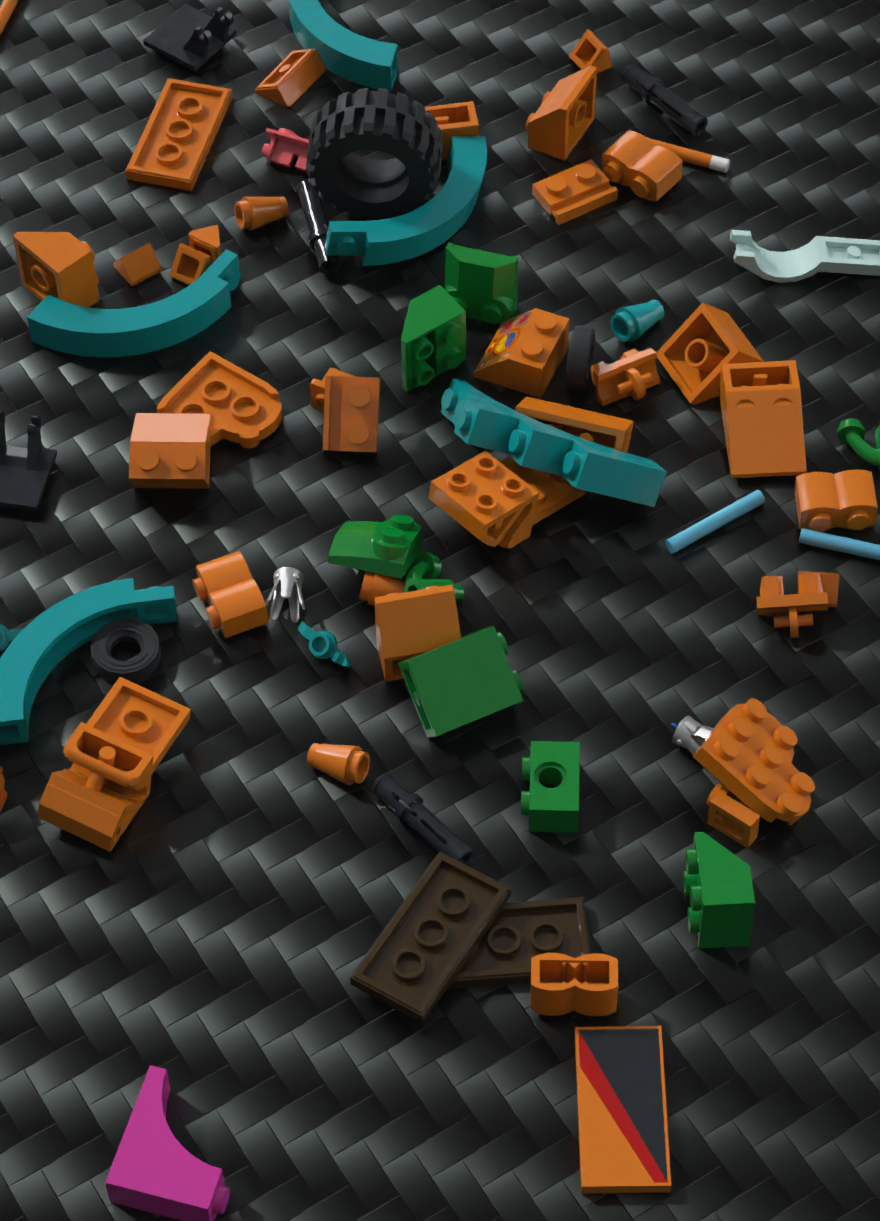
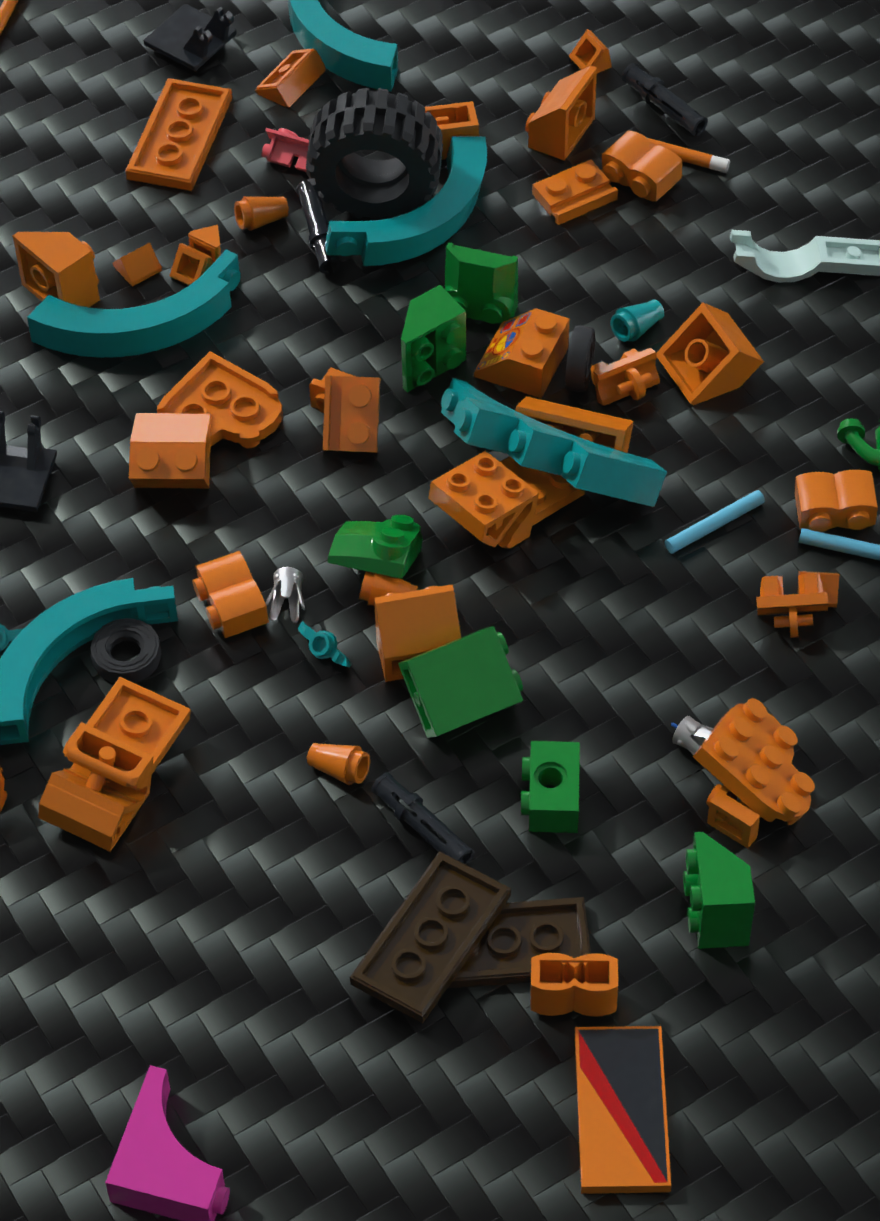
(423, 573): green plant -> none
(762, 419): orange slope -> none

